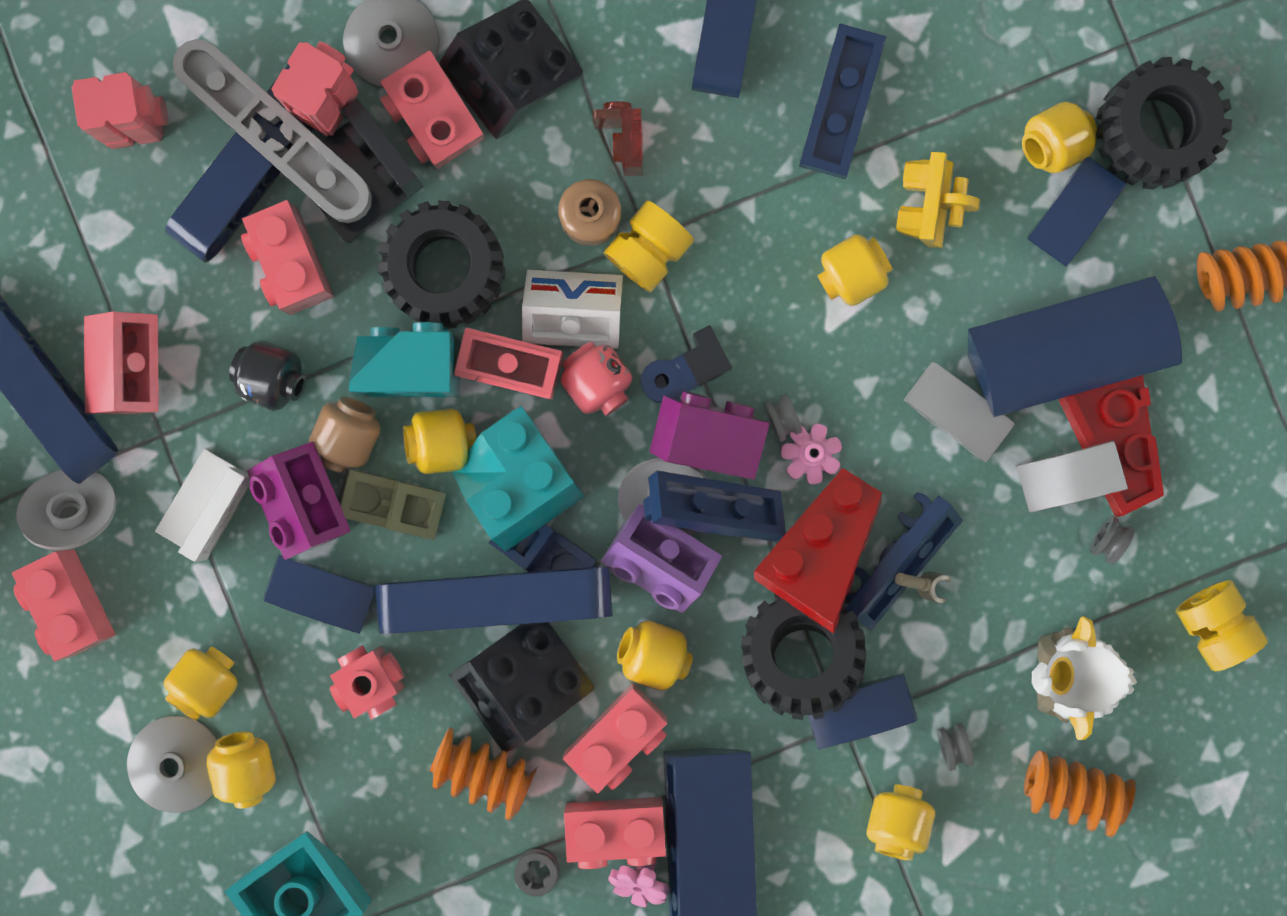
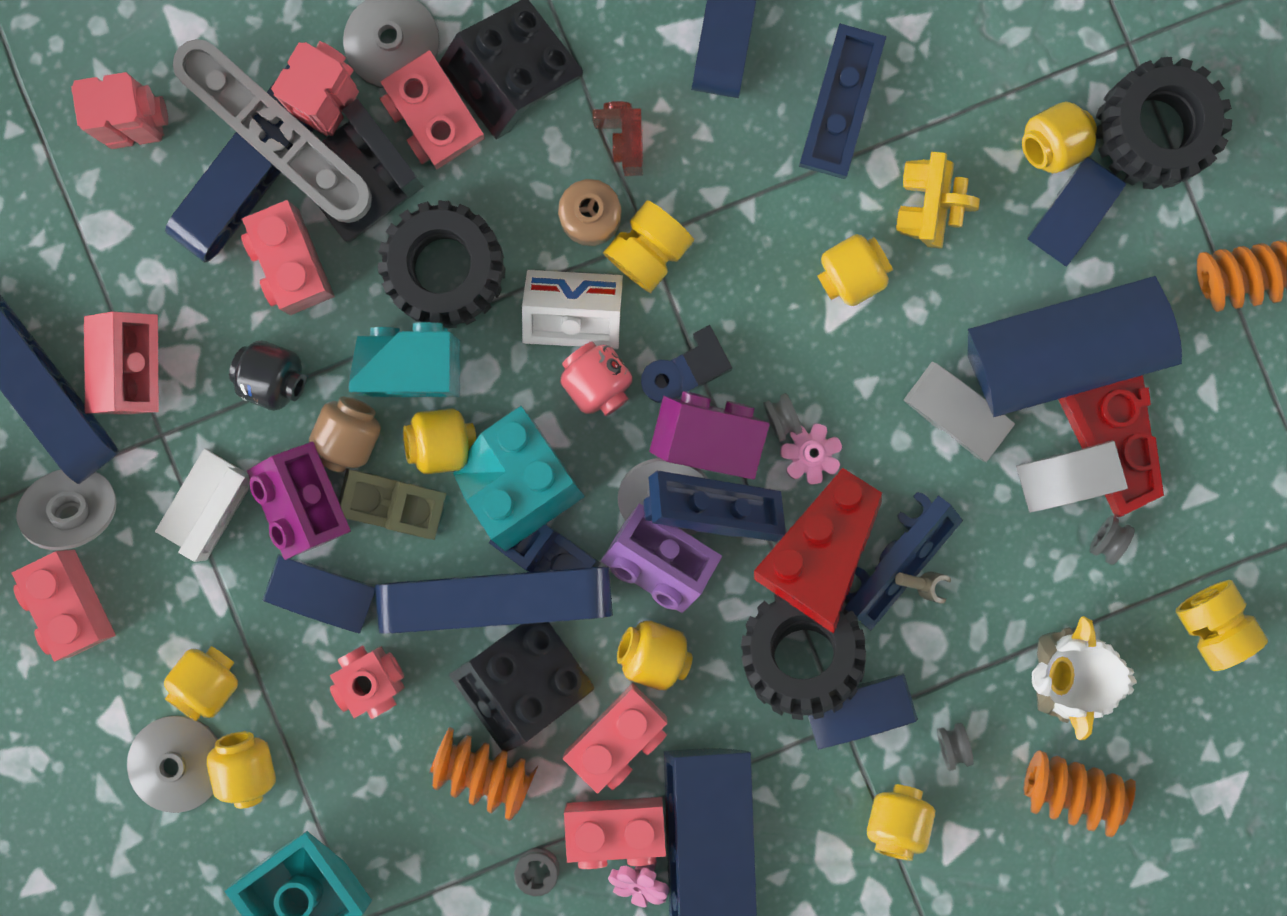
(509, 363): coral brick -> none

